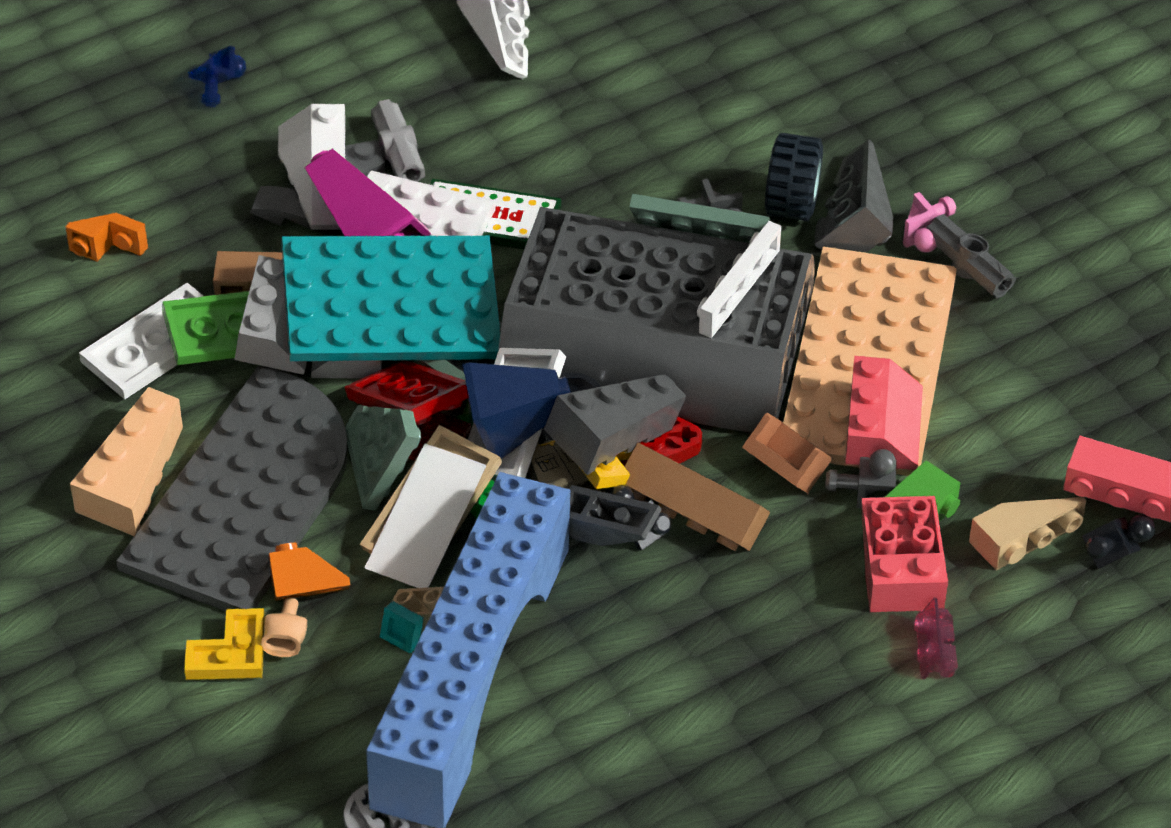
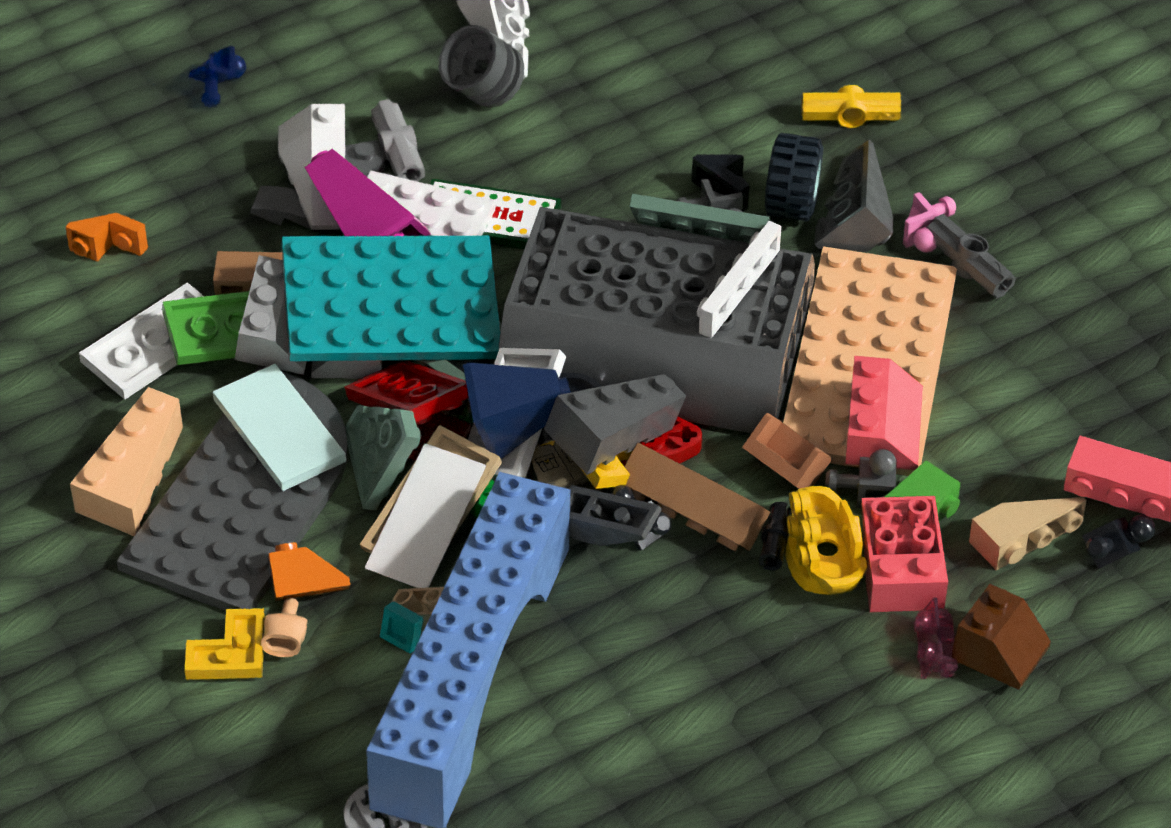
(279, 427): none -> light aqua tile
(481, 66): none -> dark grey wheel
(723, 173): none -> black slope
(775, 536): none -> black pin
(820, 518): none -> yellow piece
(851, 106): none -> yellow piece
(1001, 637): none -> reddish brown slope

